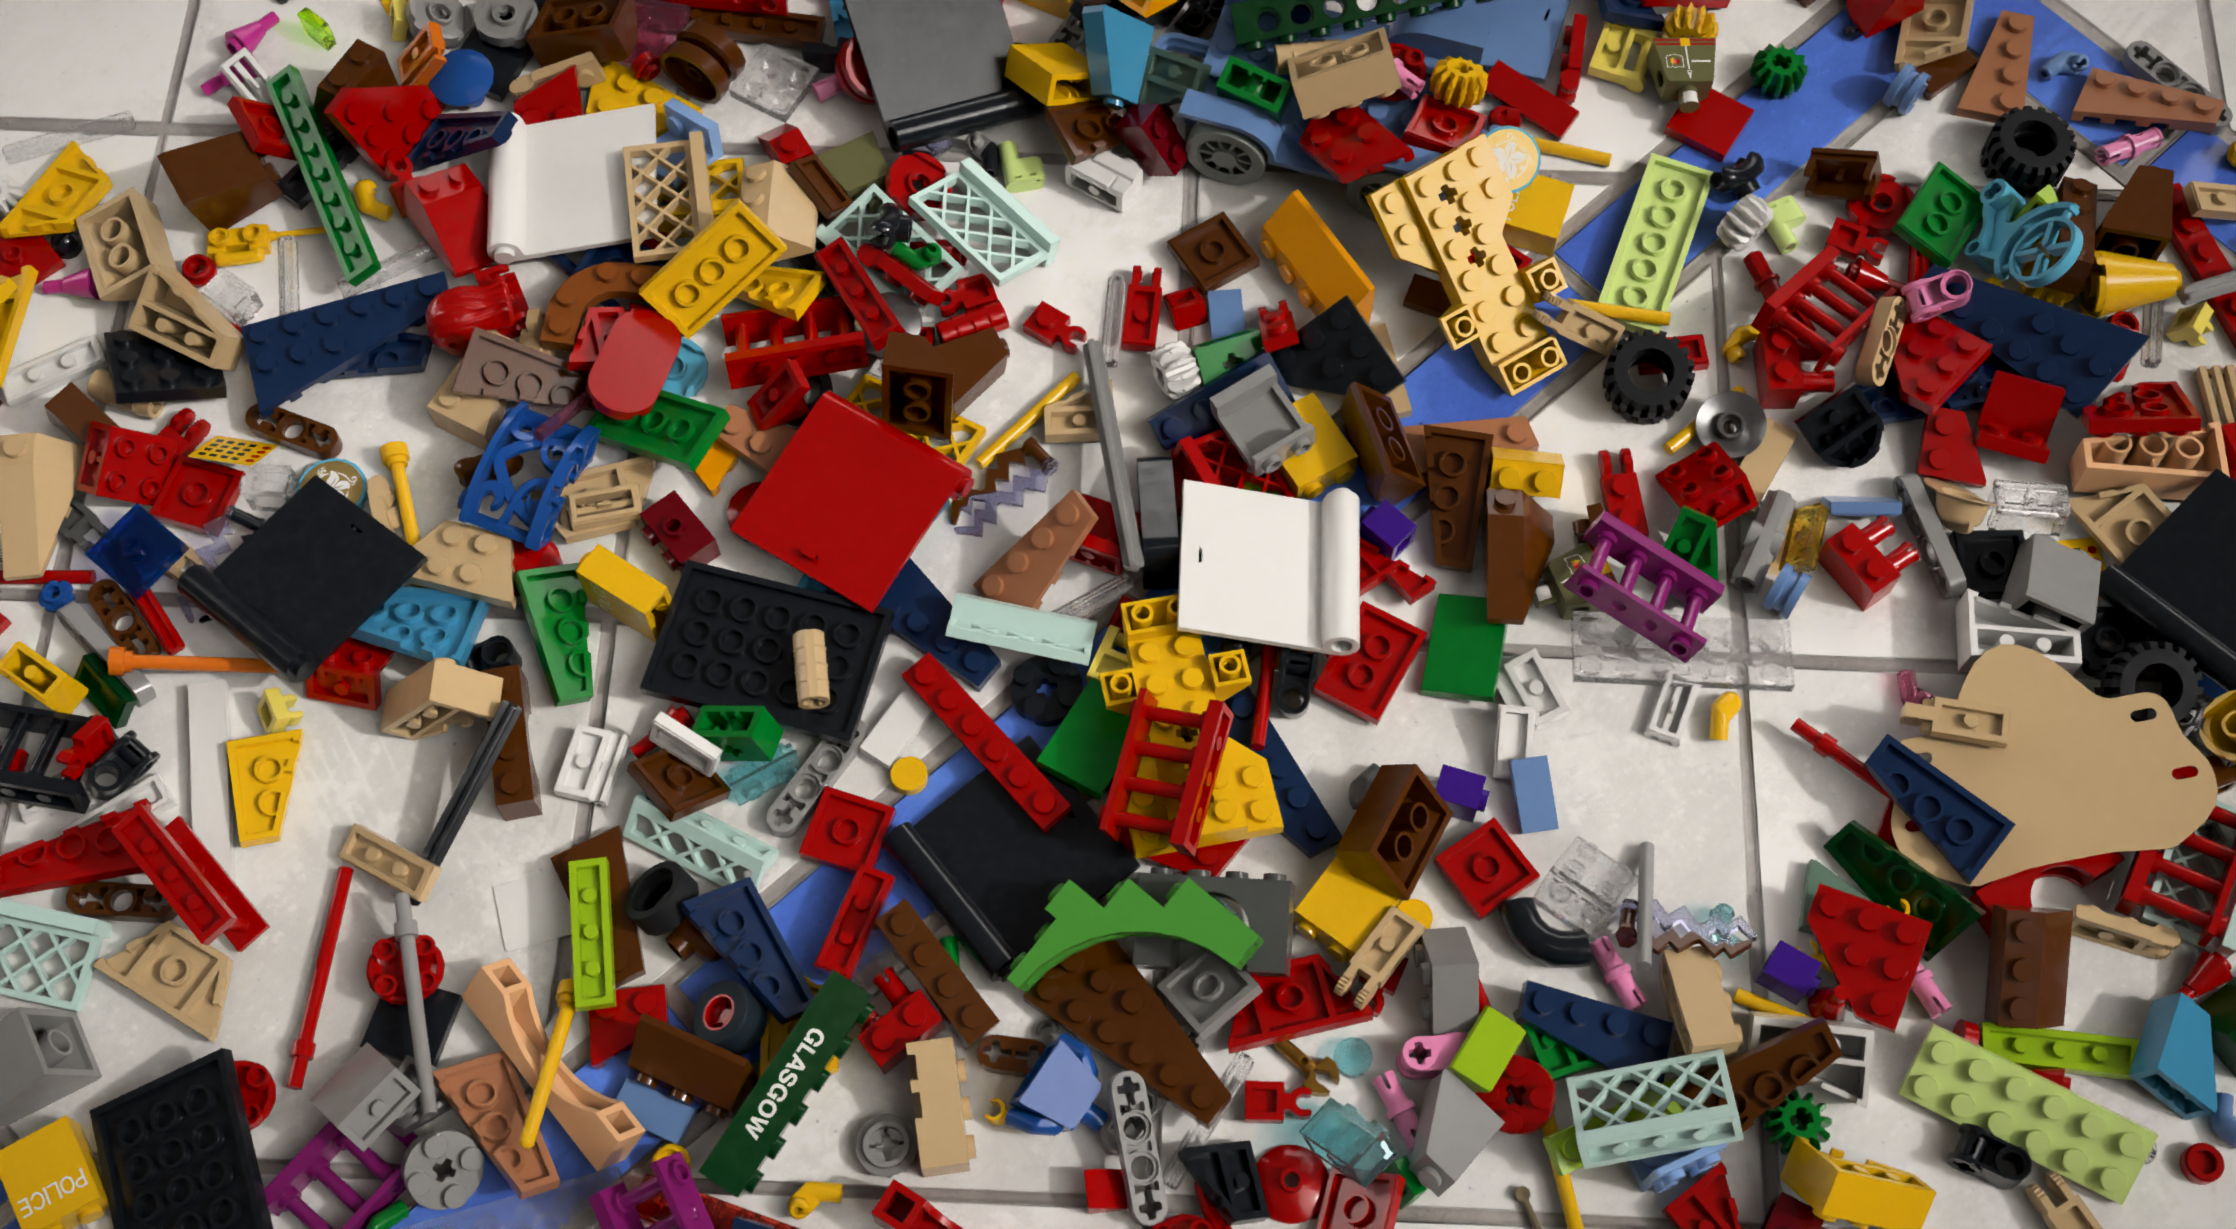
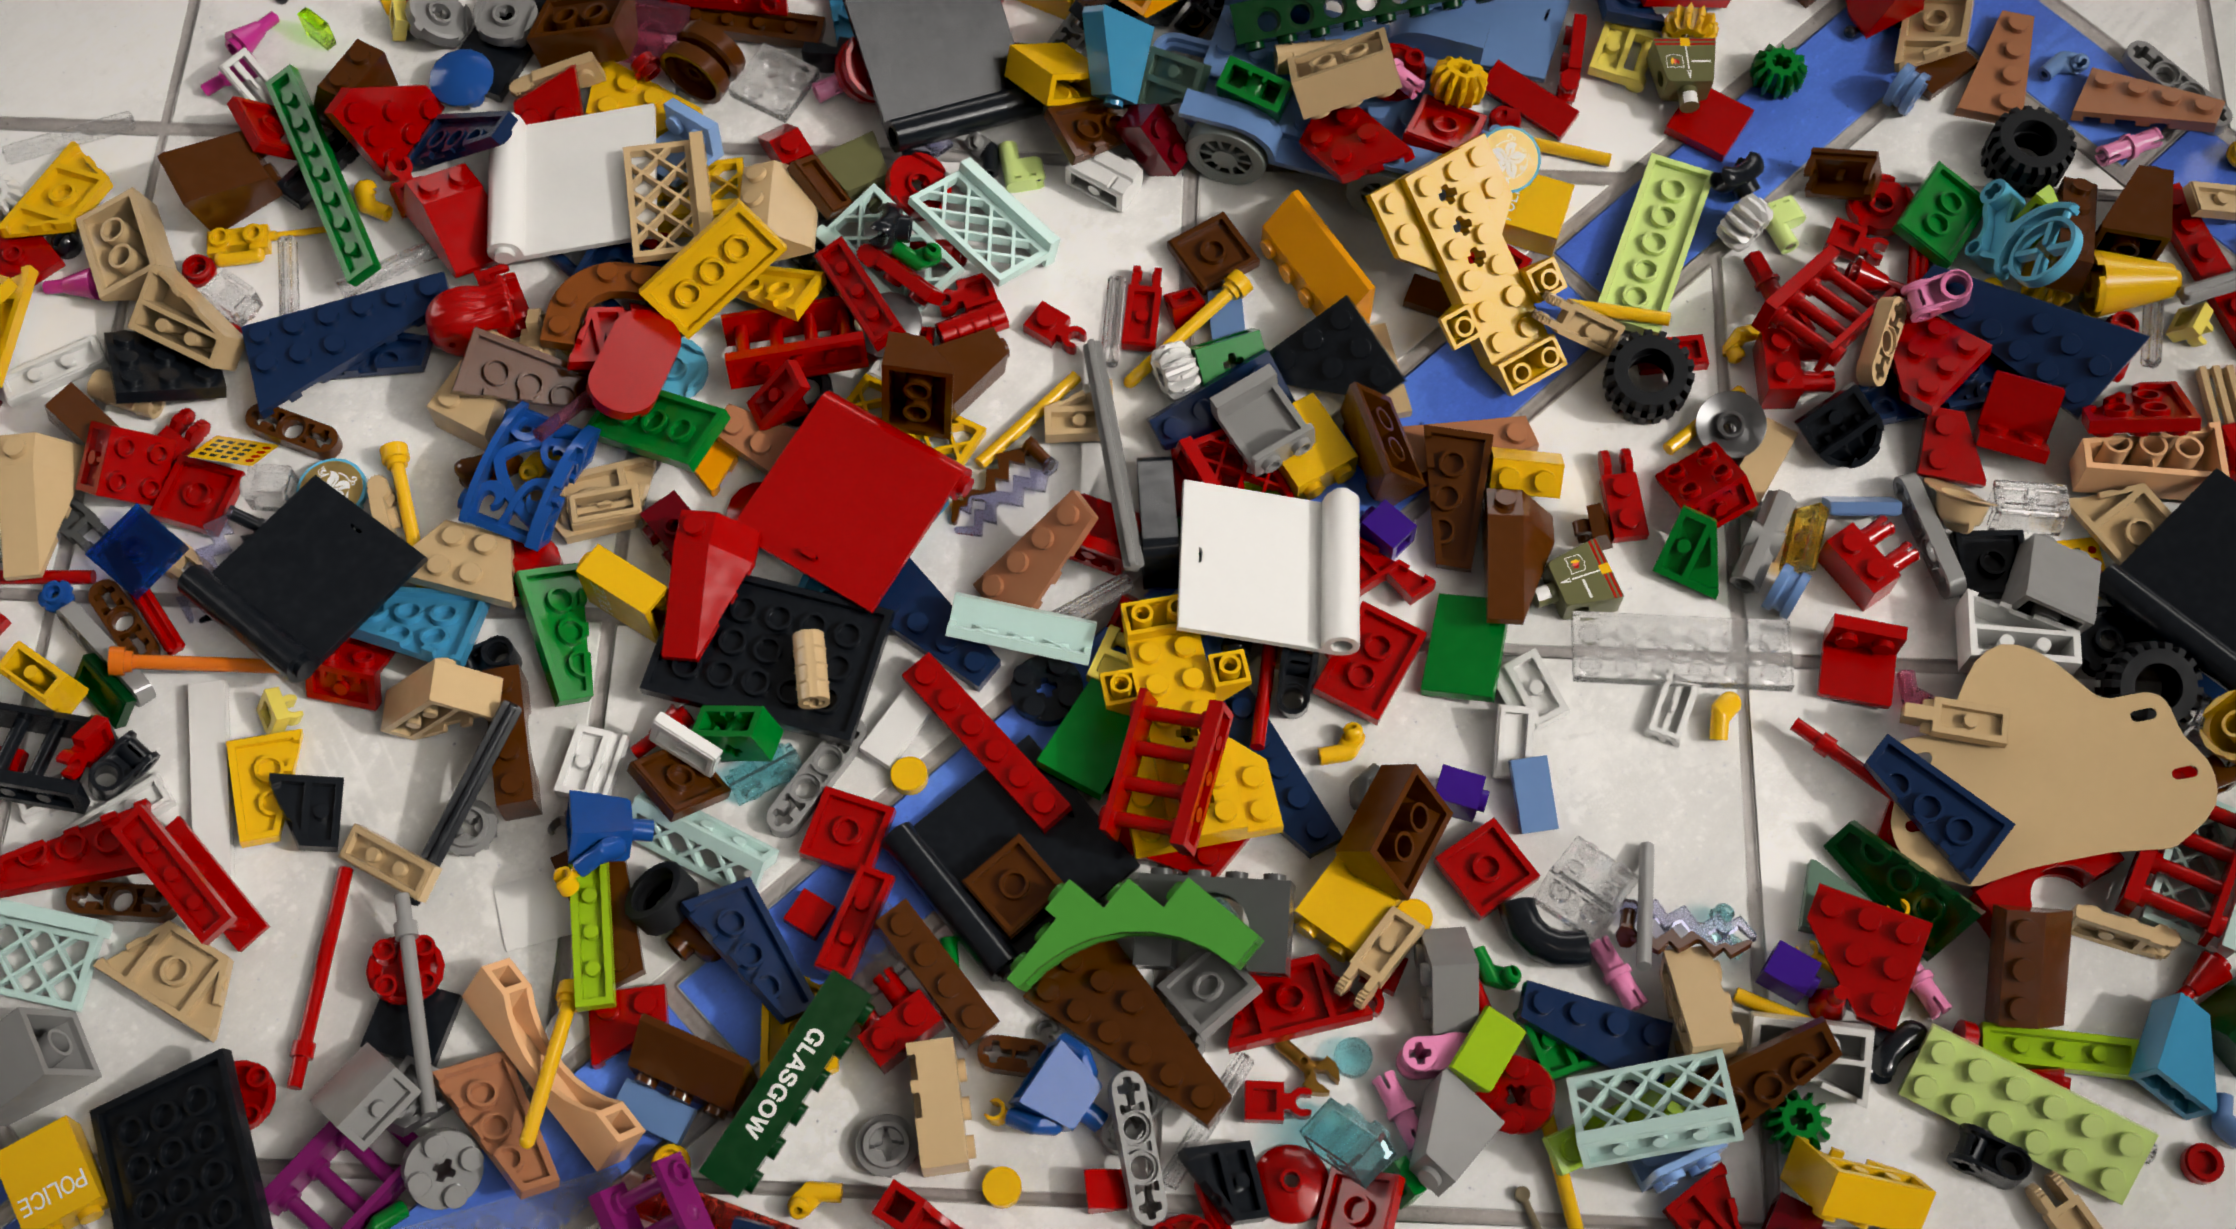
(310, 809): none -> black wing
(423, 56): orange plate -> none
(485, 827): none -> light grey gear
(533, 466): none -> yellow arm
(596, 833): none -> blue torso
(706, 571): none -> red wedge
(730, 1017): black wheel -> none
(809, 914): none -> red tile
(1002, 1187): none -> yellow tile
(1013, 885): none -> reddish brown plate
(1235, 287): none -> yellow piece
(1277, 328): red hinge -> none
(1346, 748): none -> yellow arm
(1496, 976): none -> green arm
(1657, 565): magenta fence -> none
(1859, 660): none -> red bracket
(1893, 1047): none -> black piece

